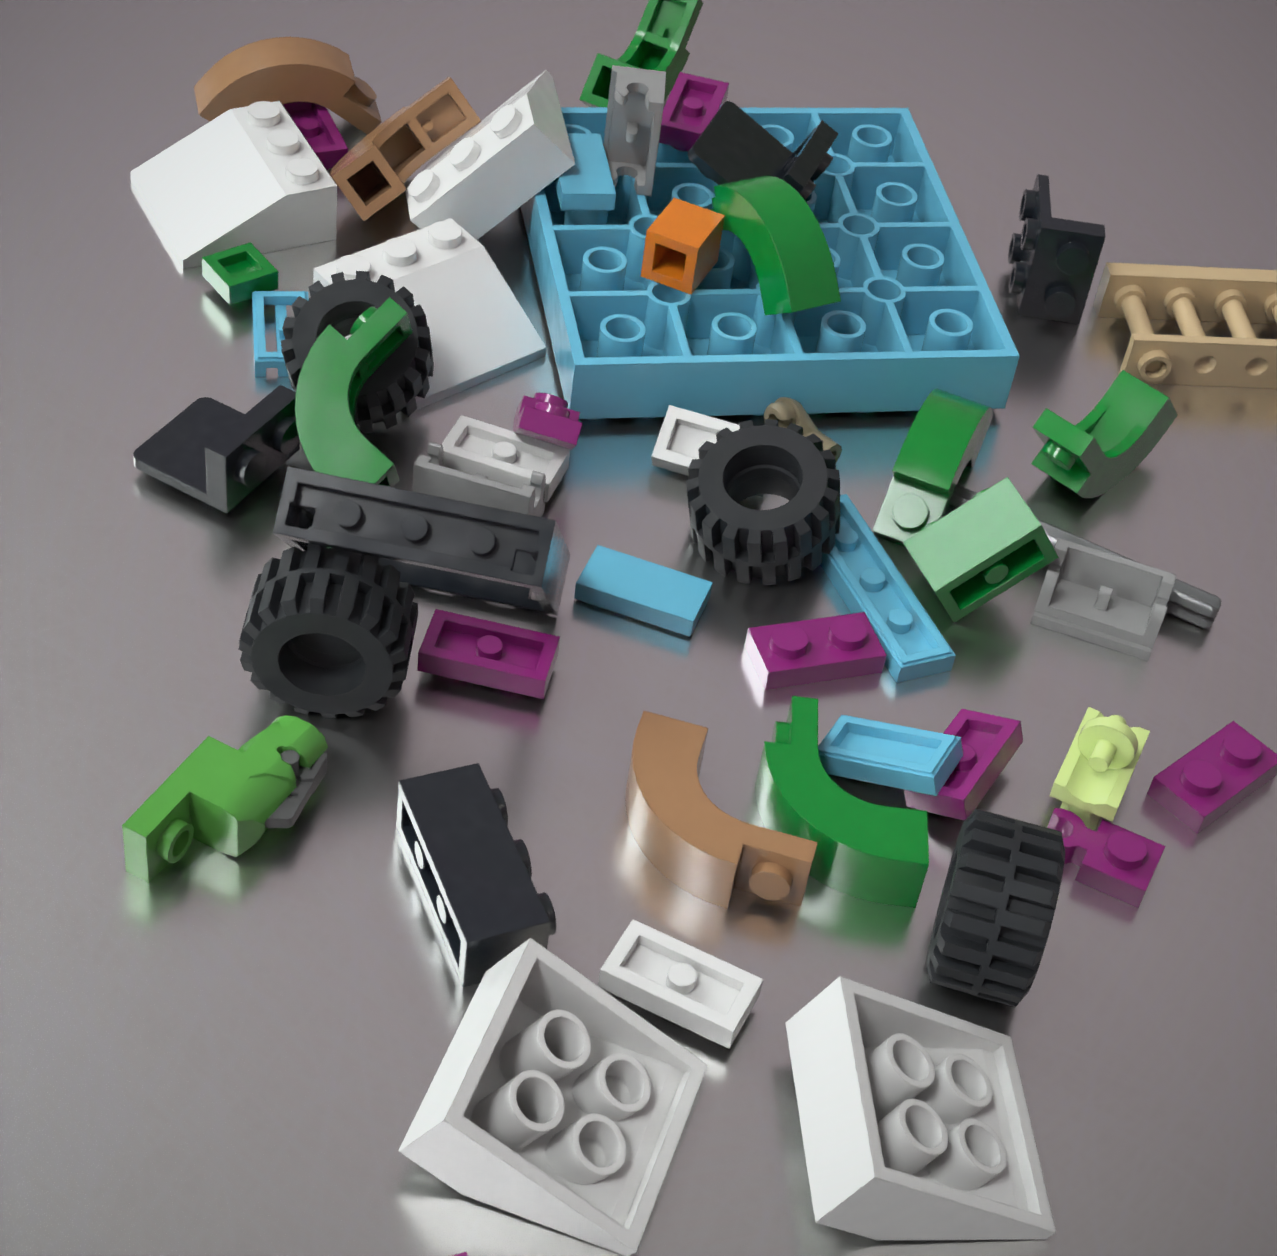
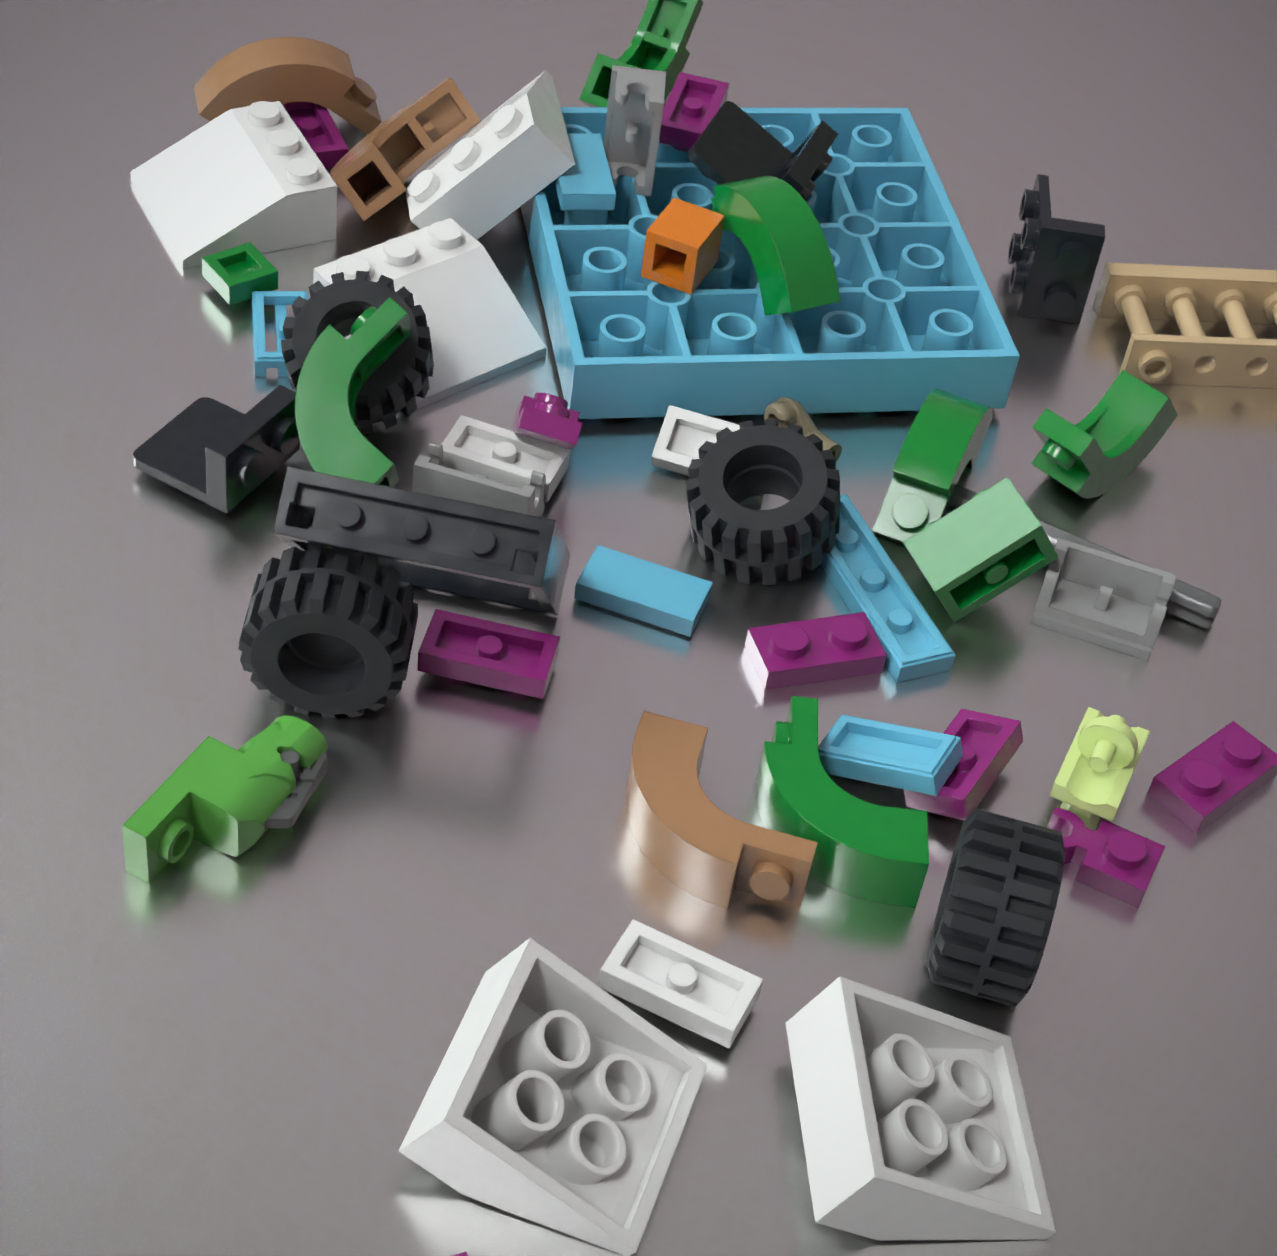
(471, 868): black brick -> none

